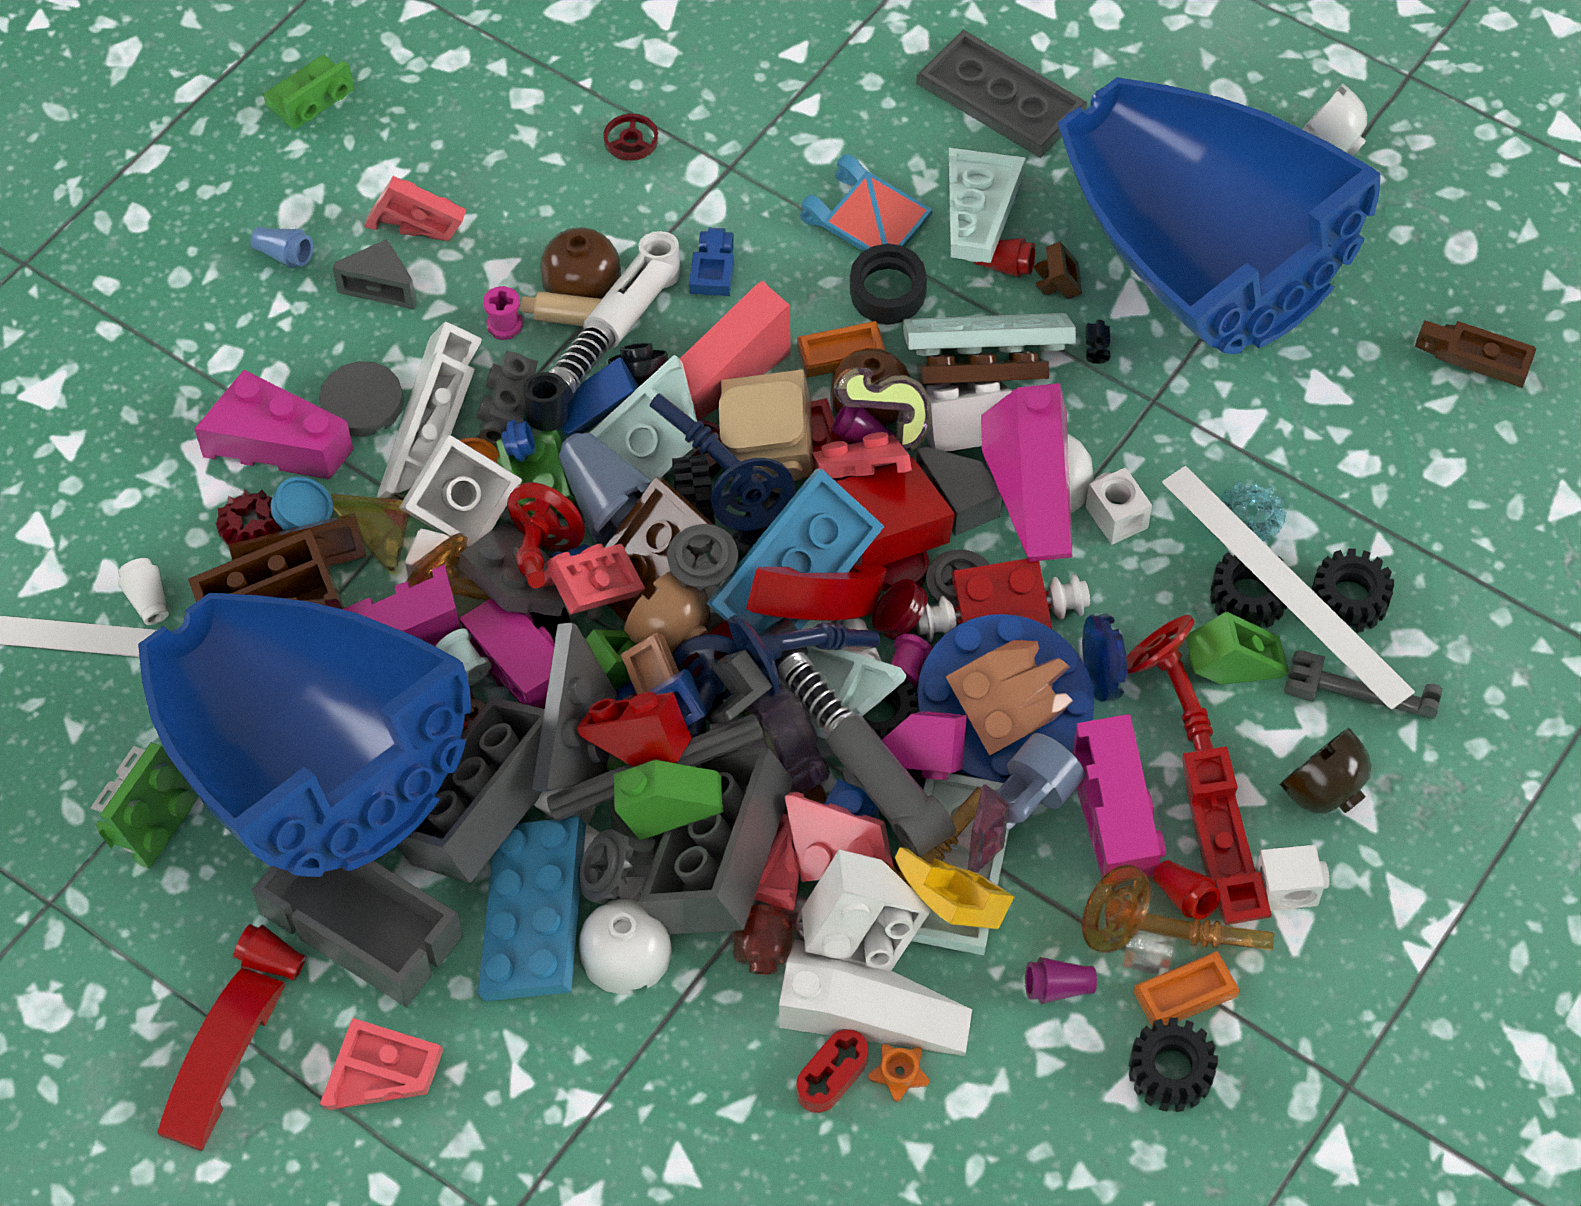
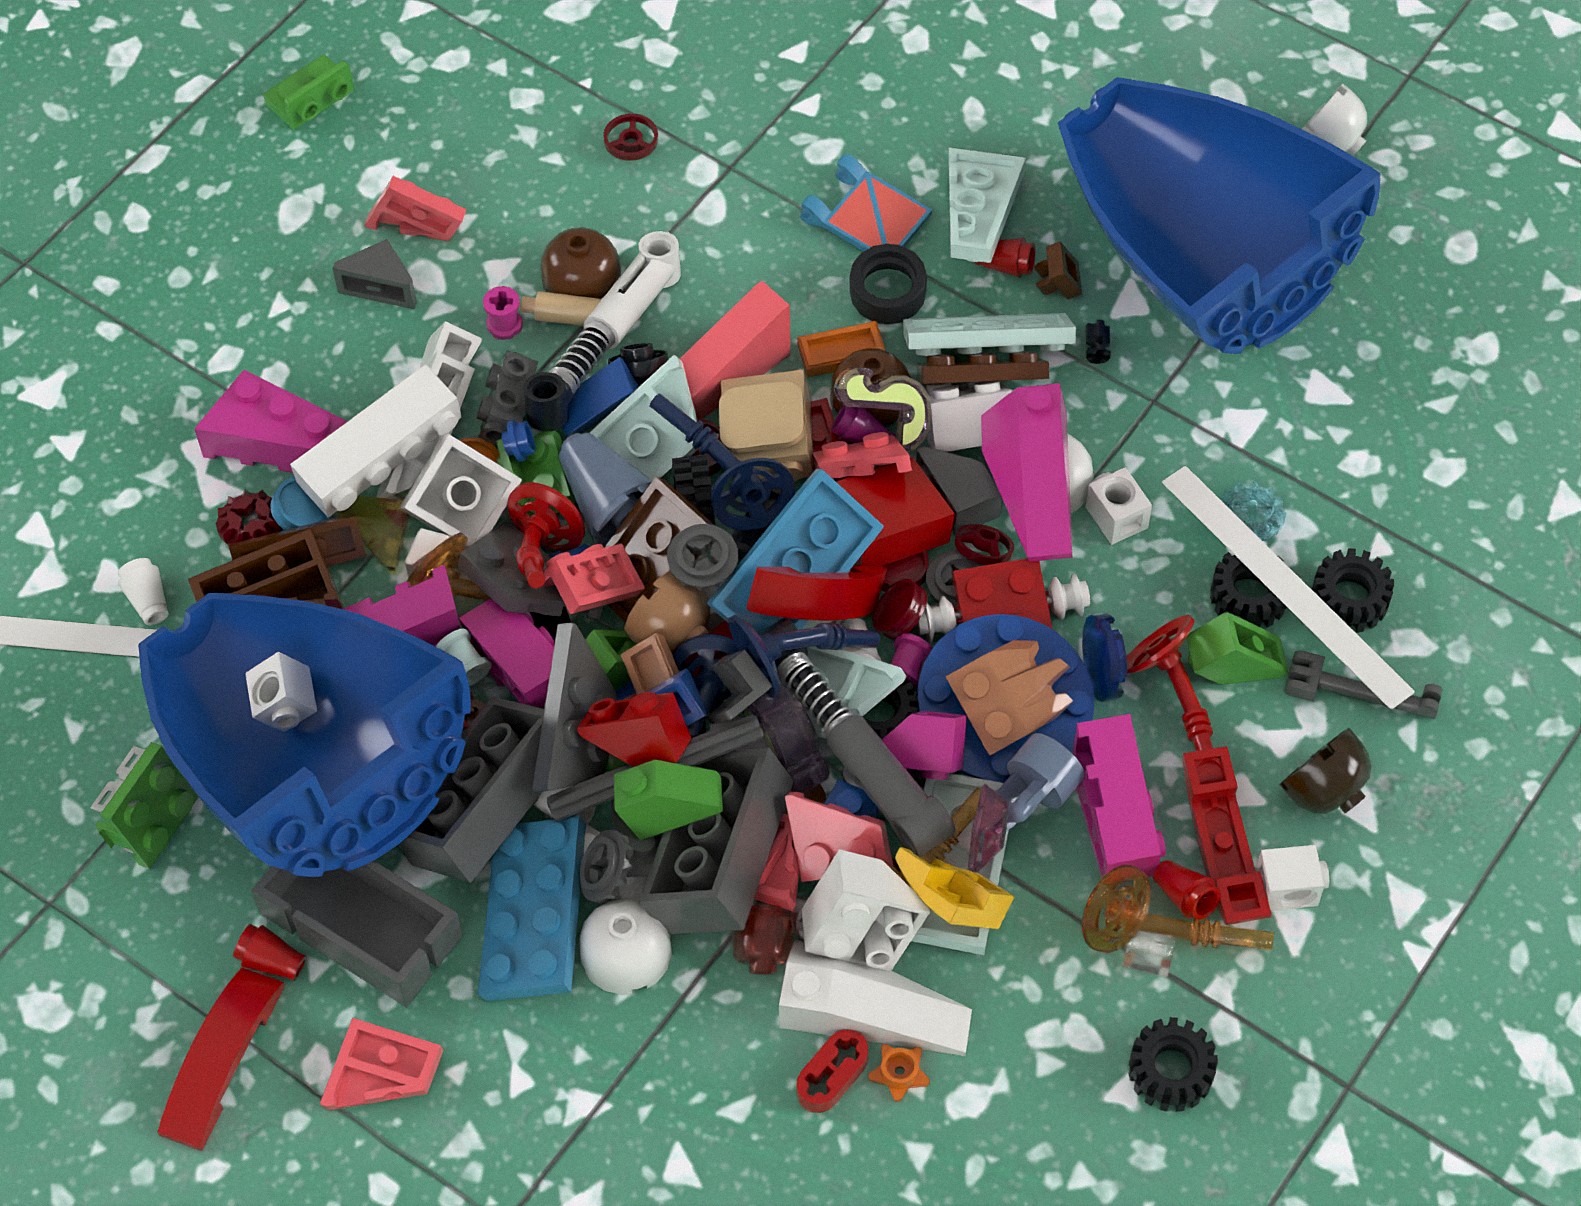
(281, 692): none -> white brick
(287, 246): medium blue cone -> none
(363, 396): dark grey tile -> none
(377, 441): none -> white brick
(713, 264): blue plate -> none
(984, 539): none -> dark red piece
(999, 92): dark grey tile -> none
(1057, 980): magenta cone -> none
(1187, 989): orange tile -> none
(1478, 350): reddish brown hinge -> none

